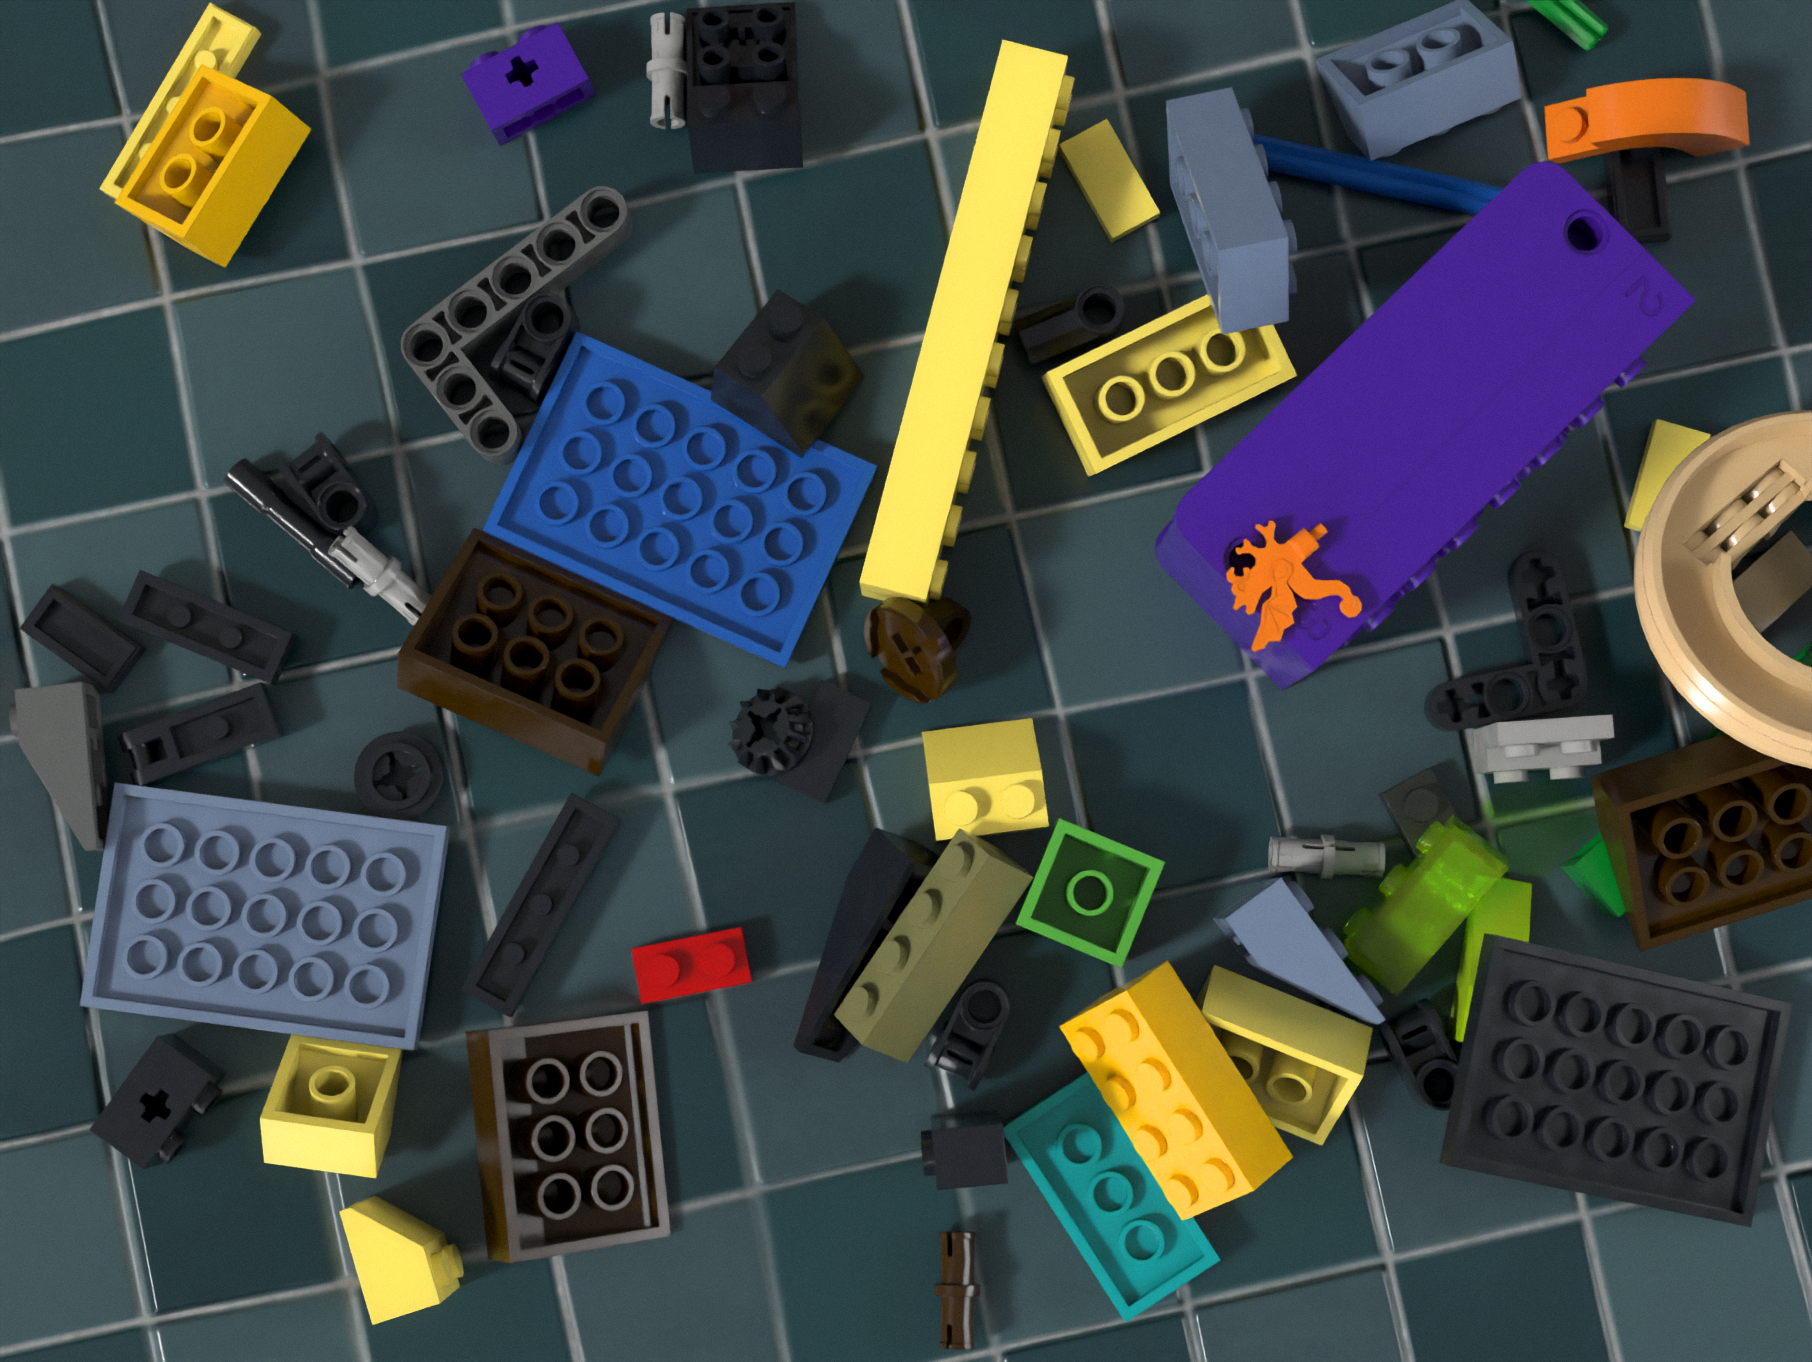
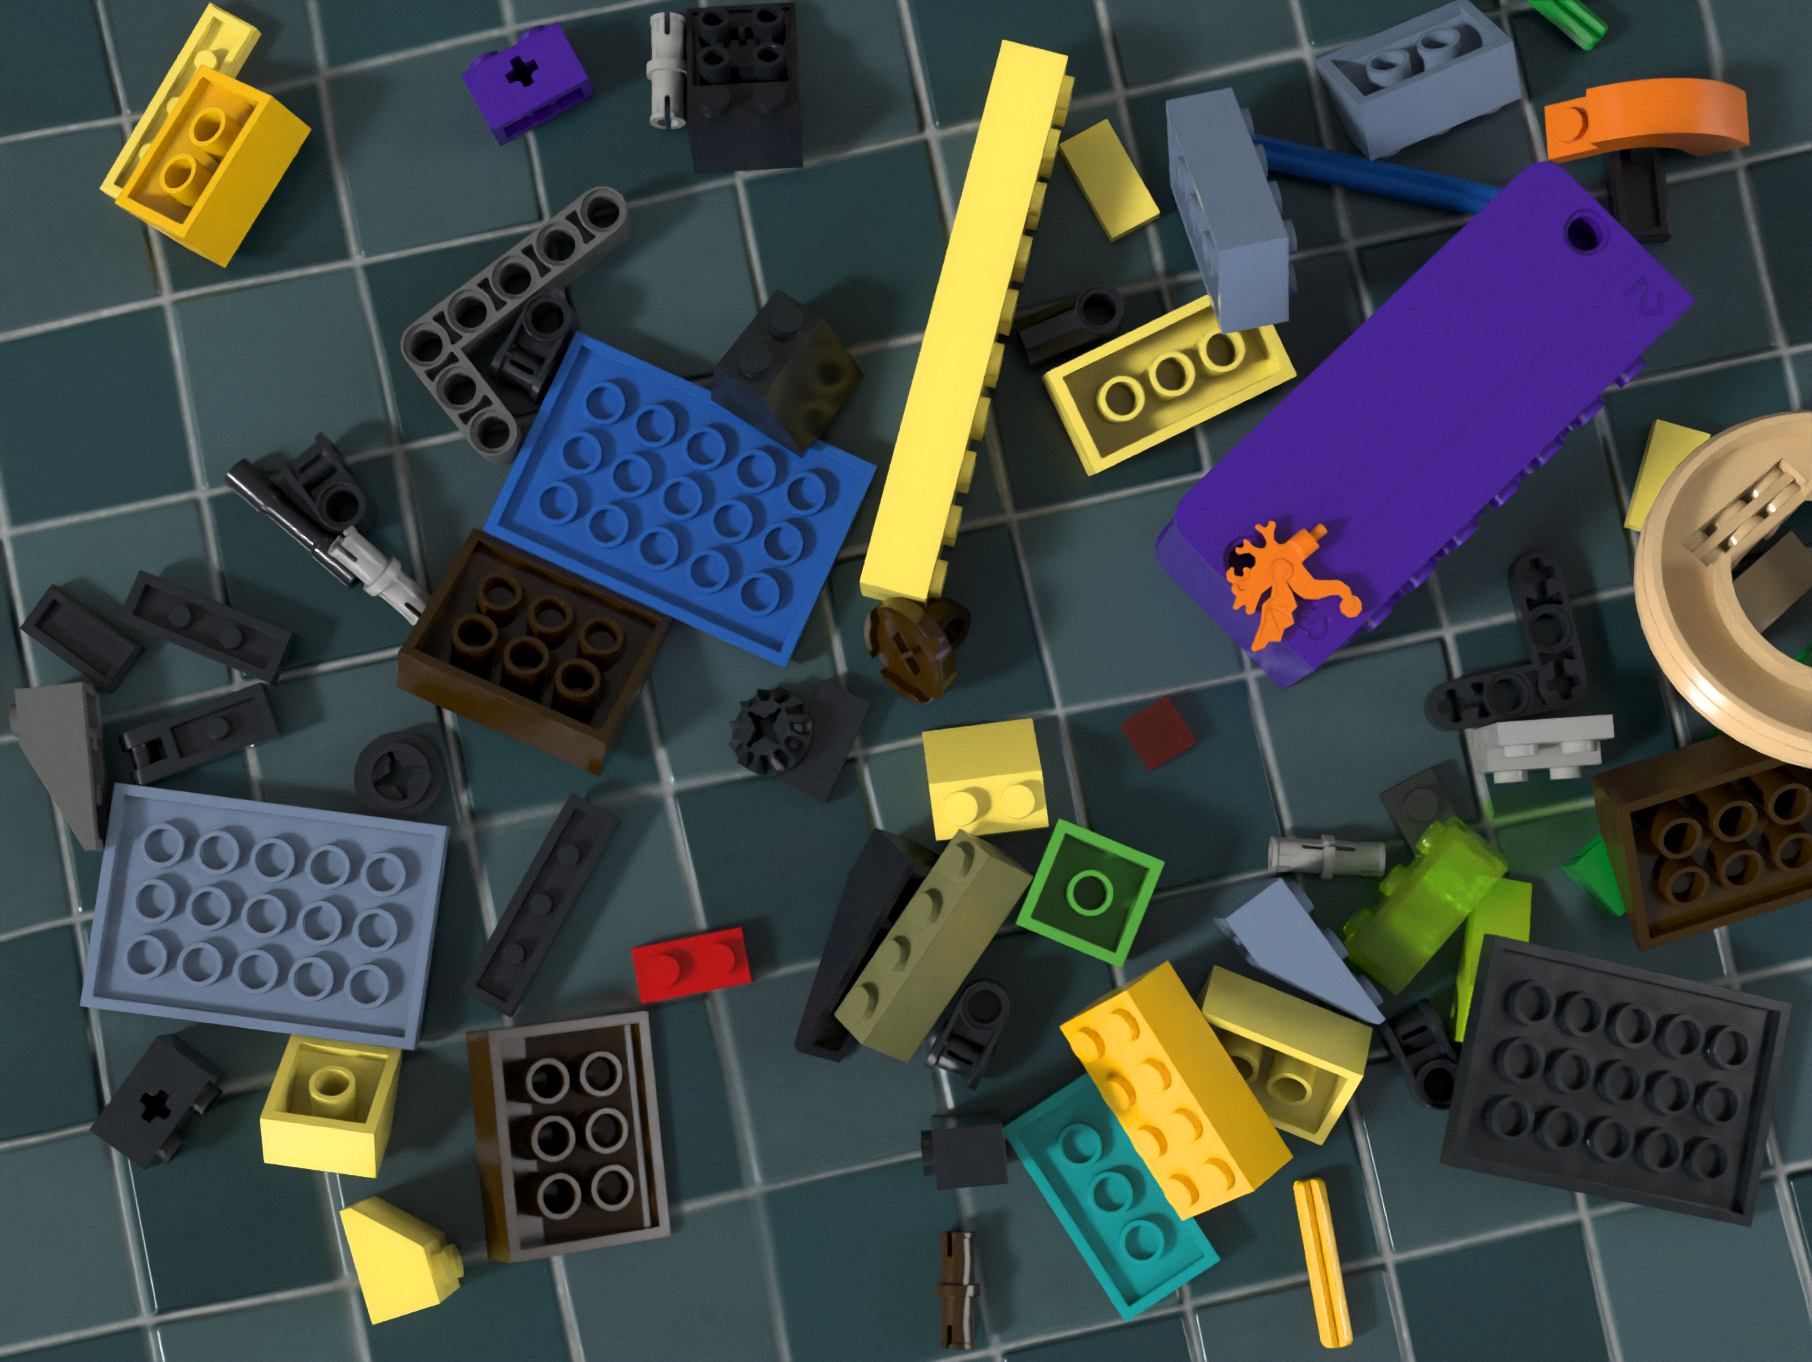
(1157, 733): none -> clear red tile
(1323, 1262): none -> yellow axle

